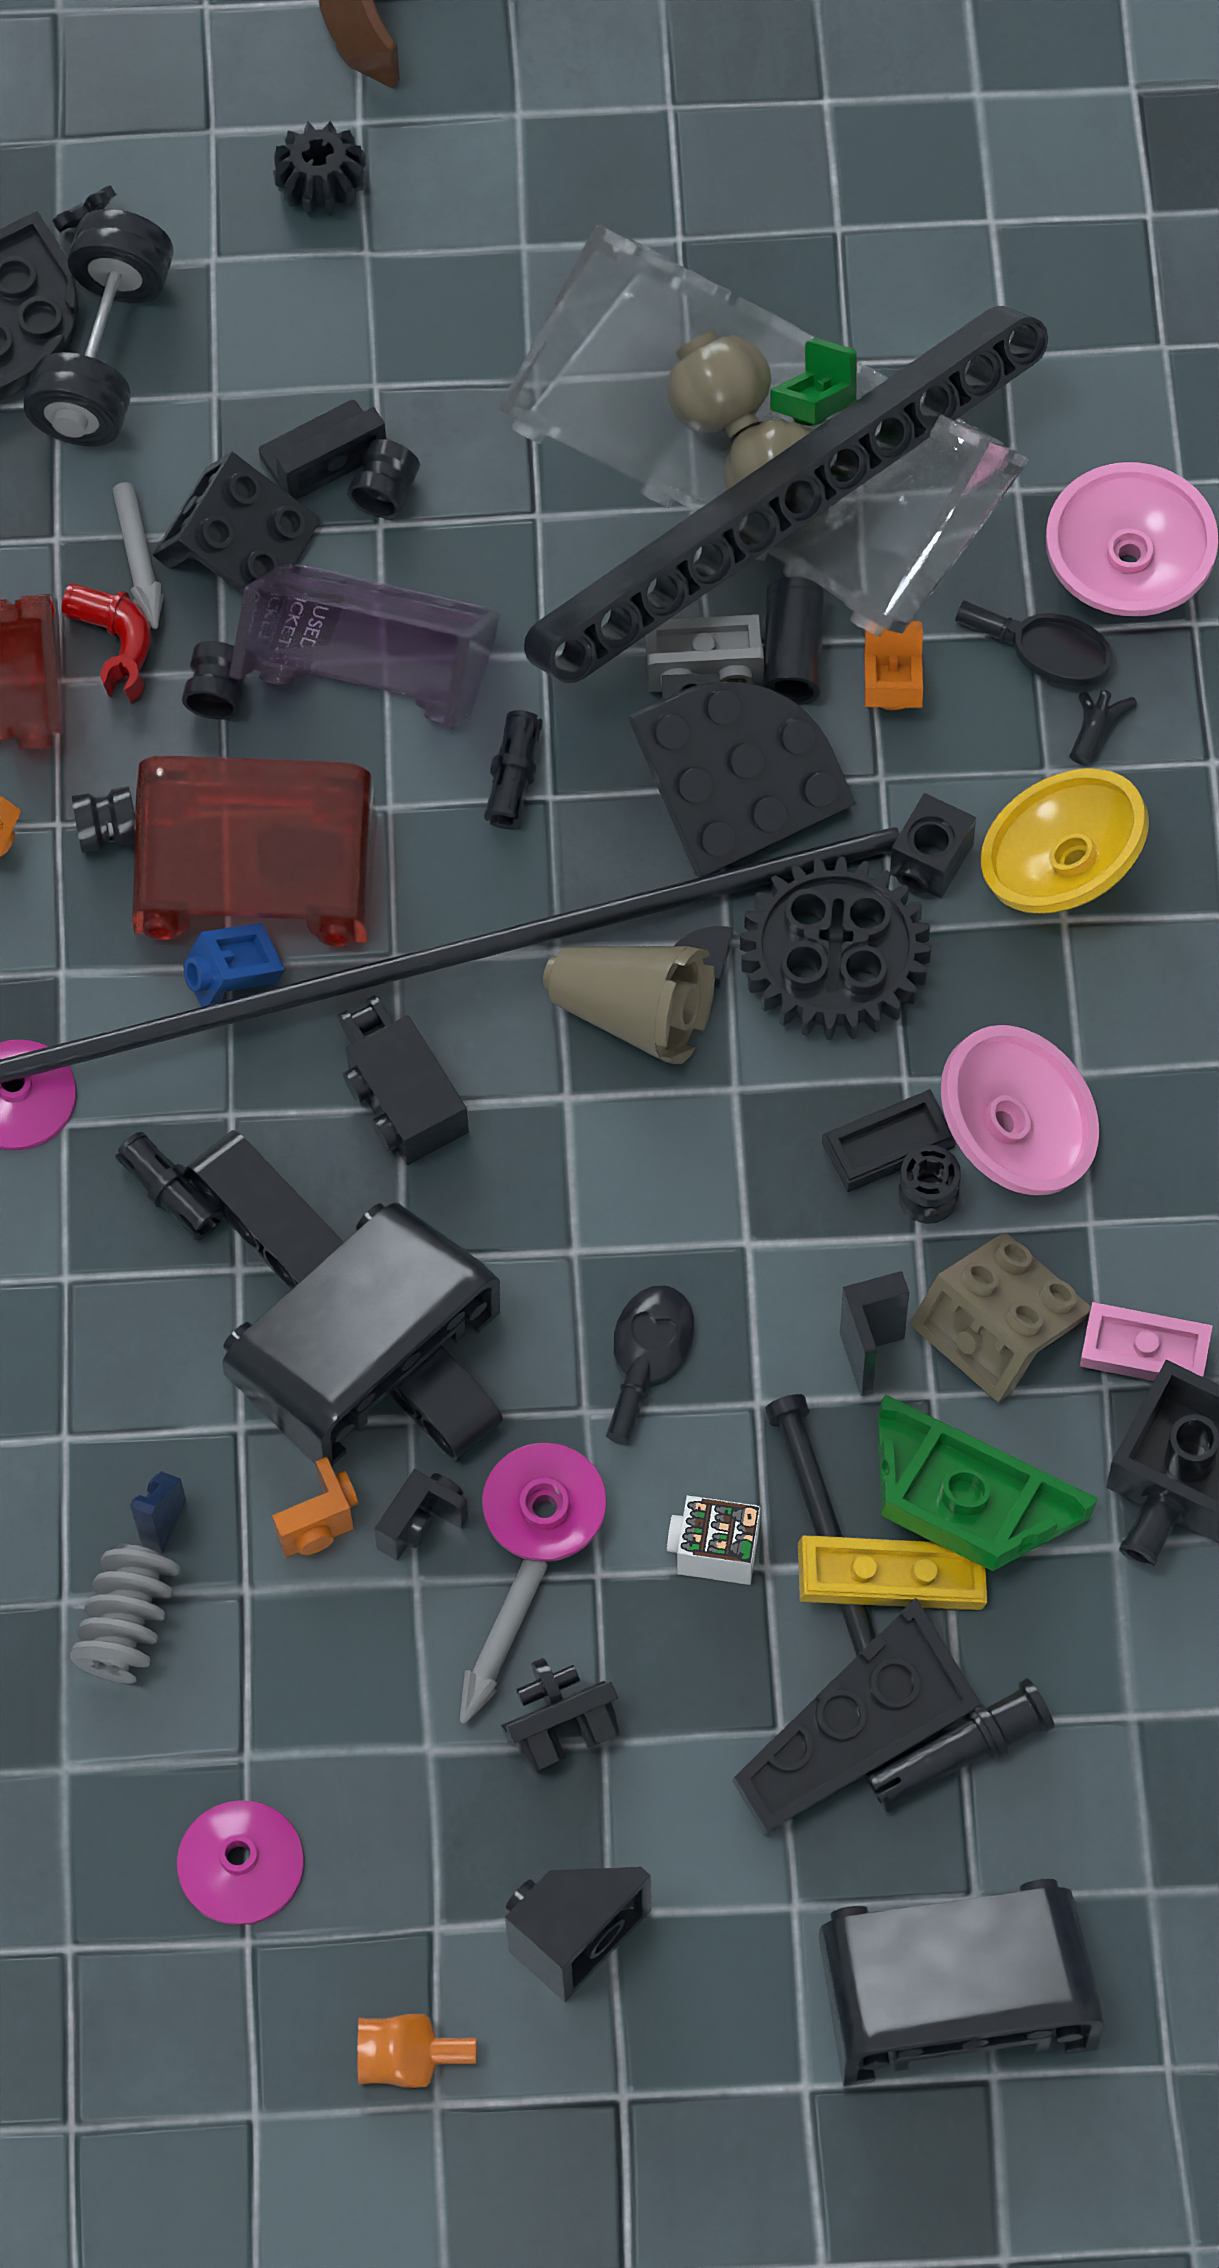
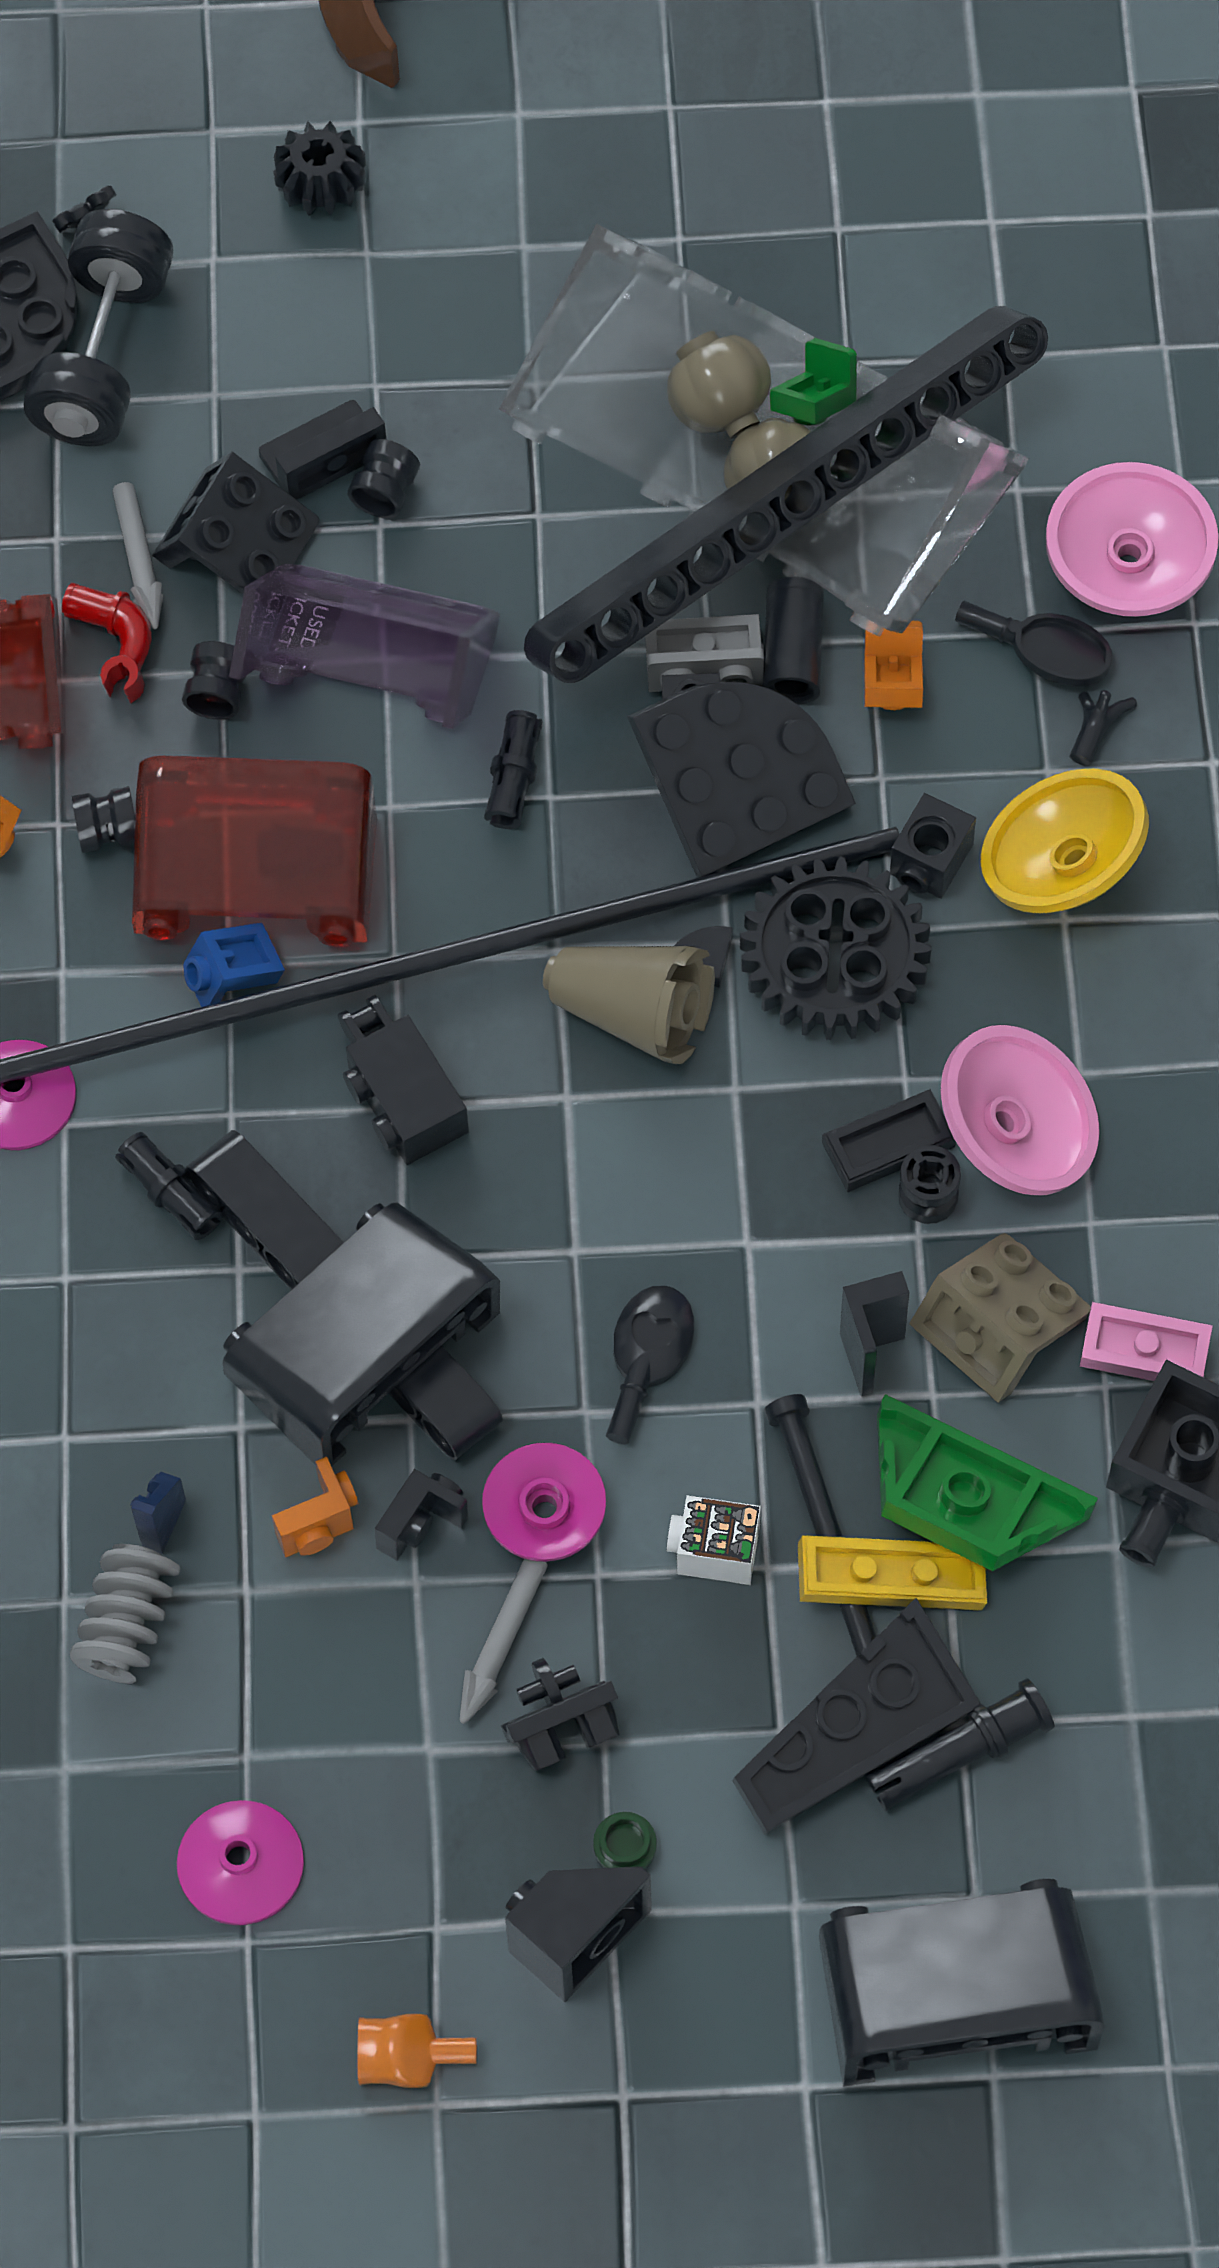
(625, 1841): none -> dark green plate

